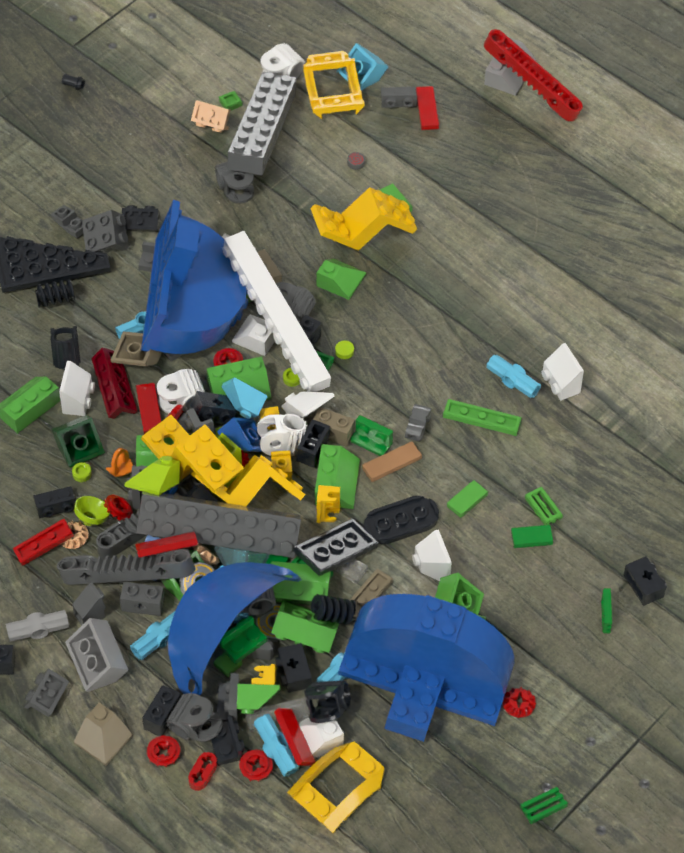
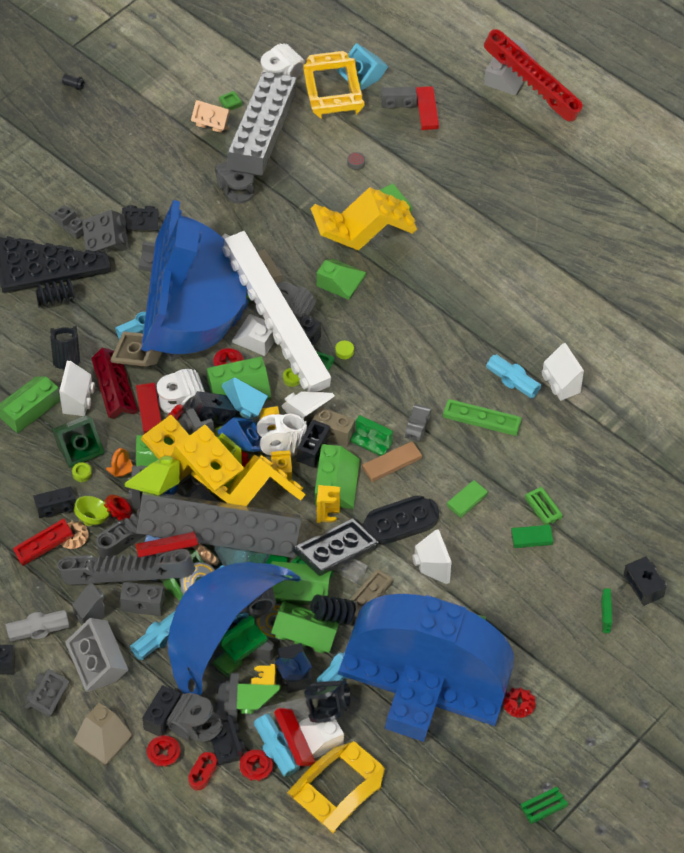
(294, 668): none -> dark blue bracket
(459, 591): bright green slope -> none

